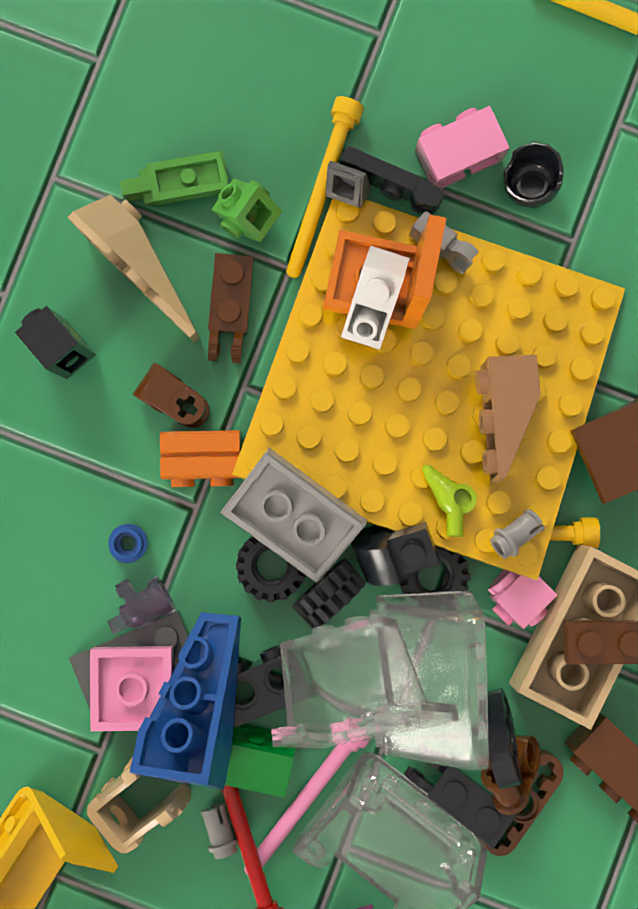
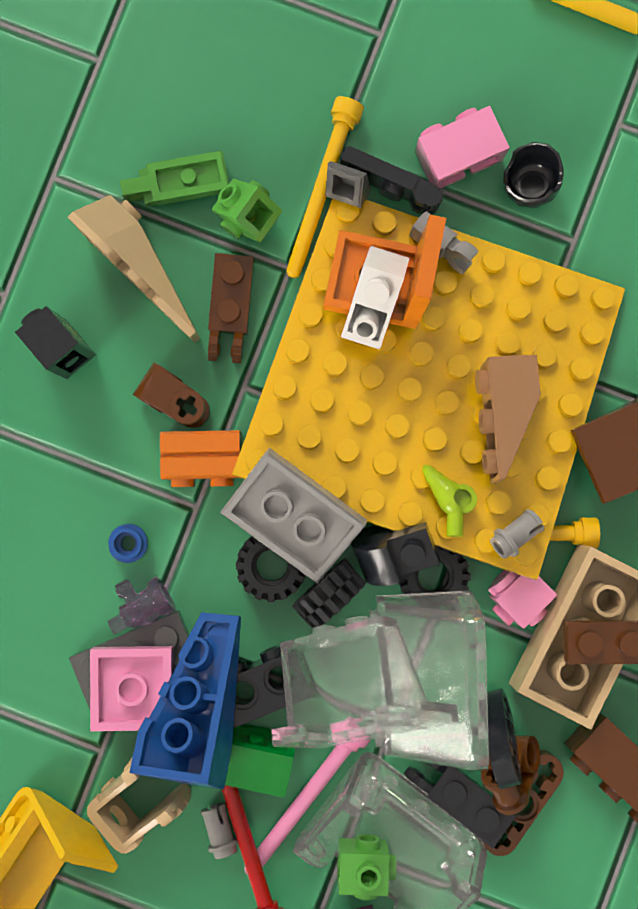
(364, 867): none -> bright green brick

